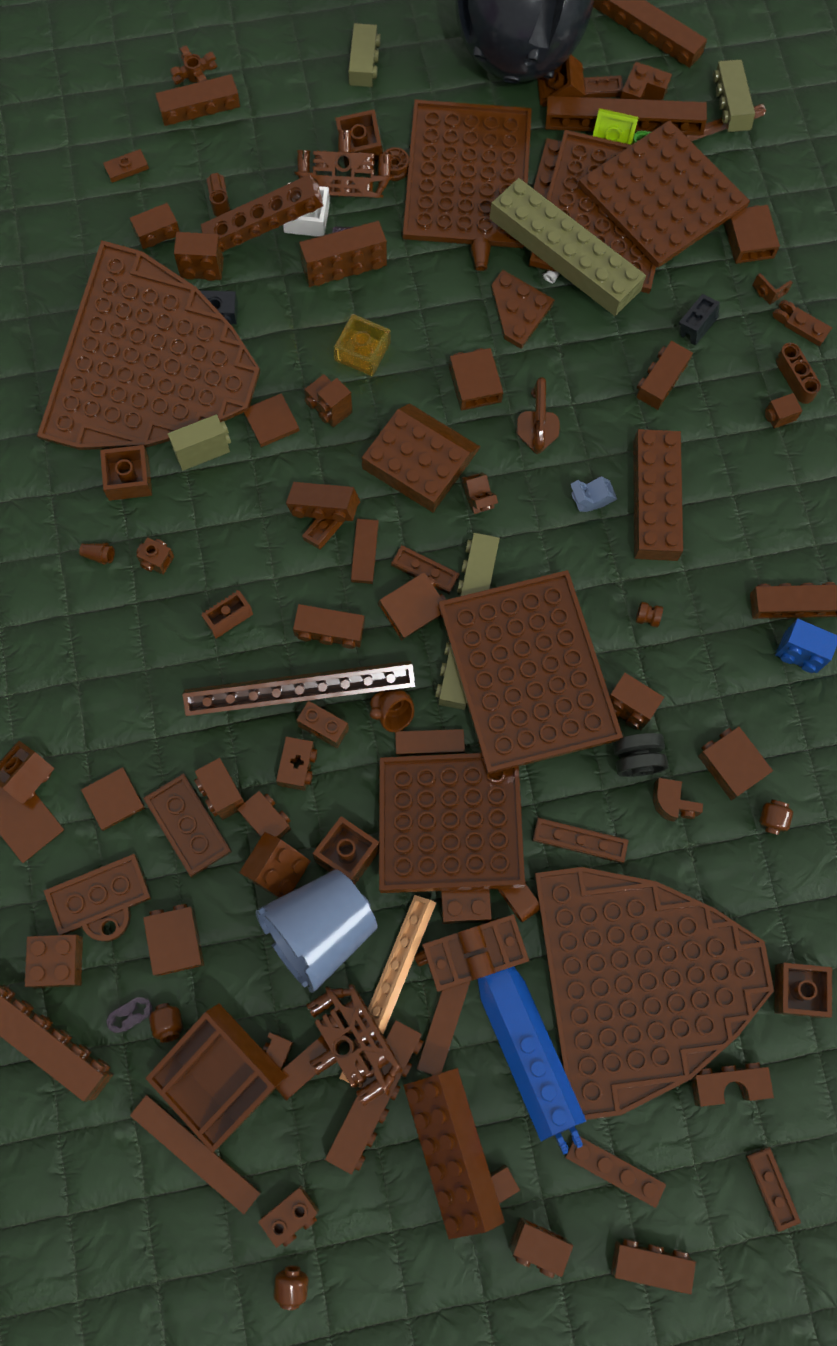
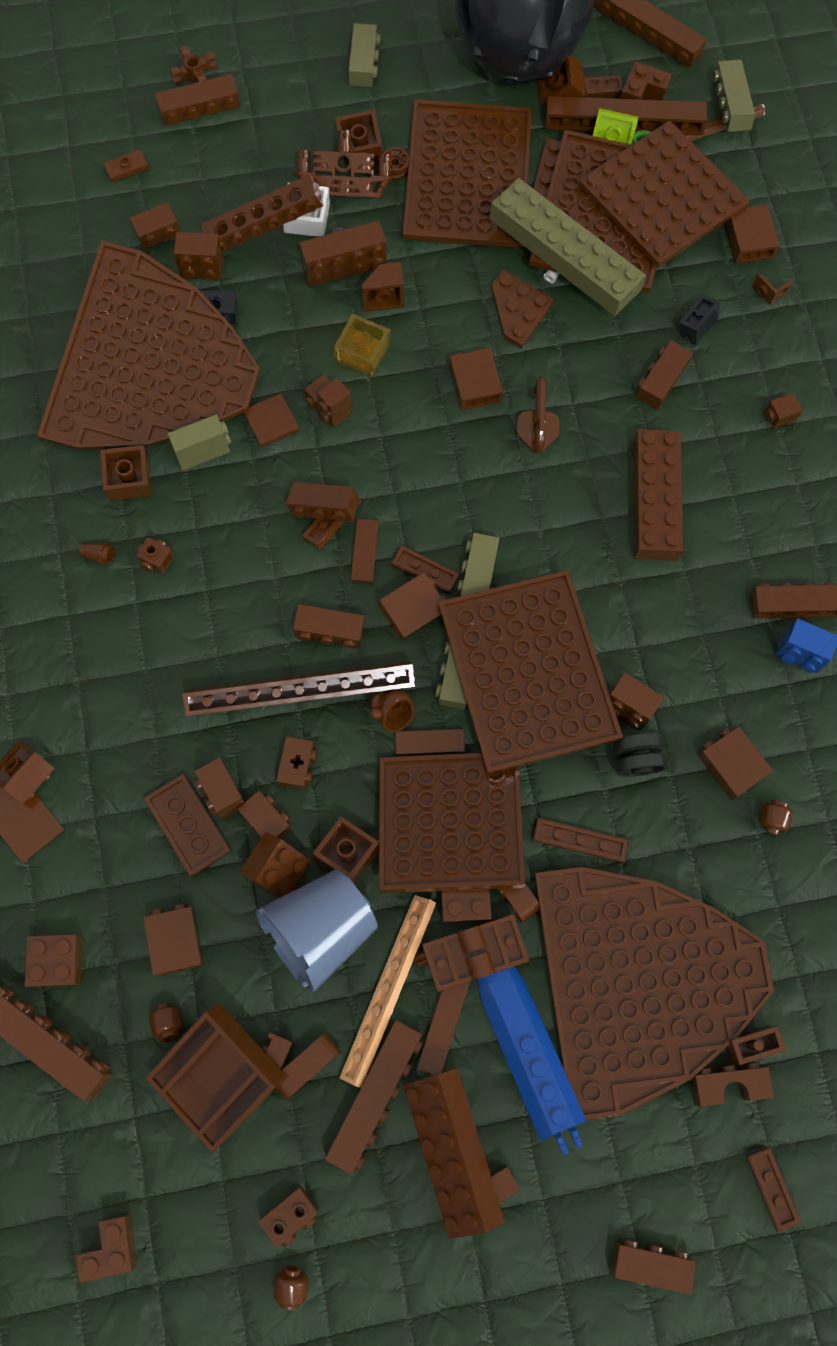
(98, 899): reddish brown plate -> none
(112, 799): reddish brown tile -> none
(115, 1255): none -> reddish brown brick
(126, 1010): clear purple beam -> none
(195, 1154): reddish brown tile -> none
(218, 194): reddish brown piece -> none
(227, 614): reddish brown brick -> none
(322, 724): reddish brown brick -> none
(367, 1034): reddish brown piece -> none
(384, 288): none -> reddish brown slope
(419, 456): reddish brown slope -> none
(479, 493): reddish brown brick -> none
(481, 252): reddish brown cone -> none
(540, 1247): reddish brown brick -> none
(593, 495): sand blue brick -> none
(616, 1172): reddish brown plate -> none
(649, 614): reddish brown wheel -> none
(668, 803): reddish brown brick -> none
(755, 1045): none -> reddish brown brick
(798, 382): reddish brown beam -> none
(801, 322): reddish brown hinge -> none
(803, 990): reddish brown brick -> none

